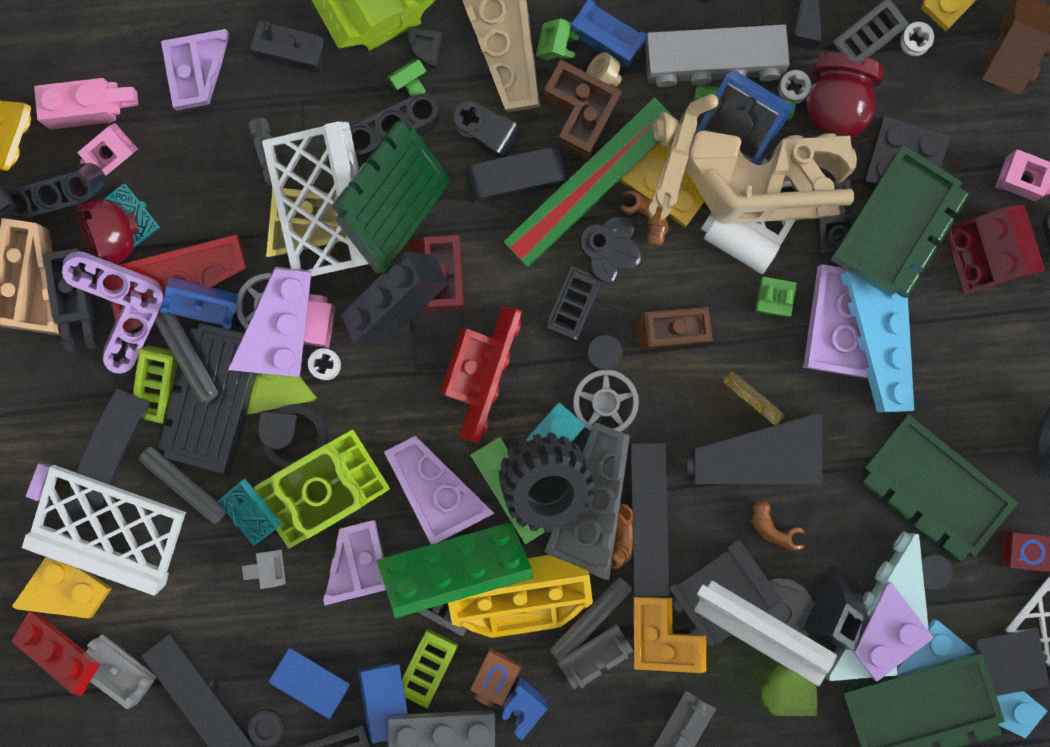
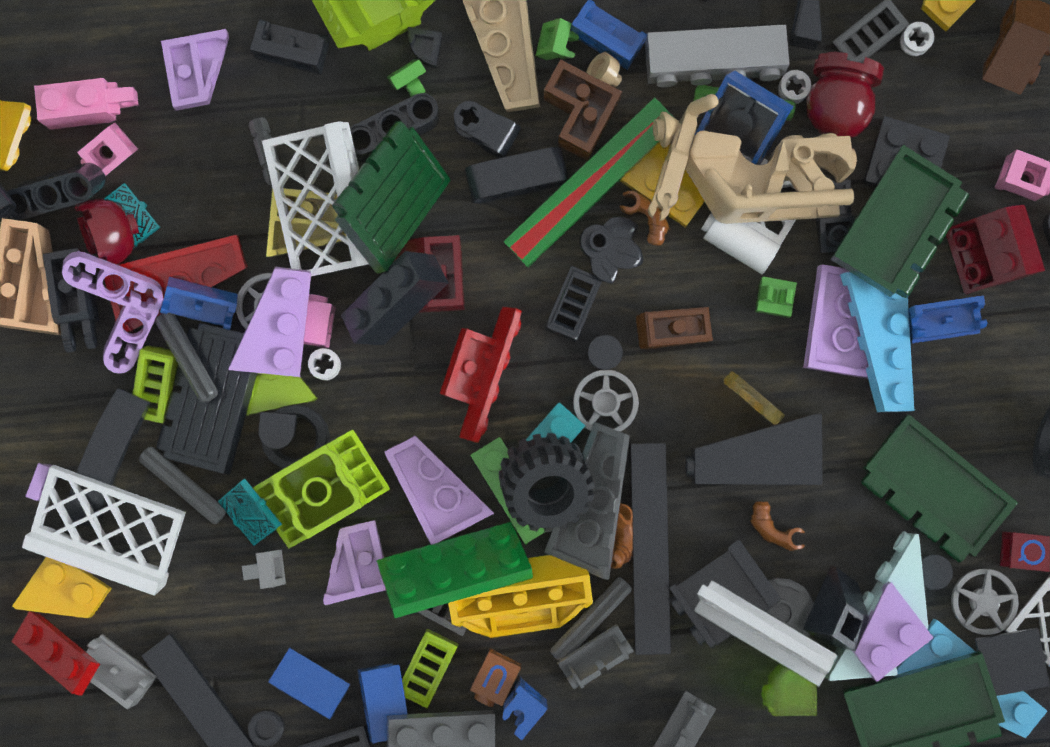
(656, 645): light orange plate -> none
(946, 319): none -> blue hinge
(985, 601): none -> light grey wheel

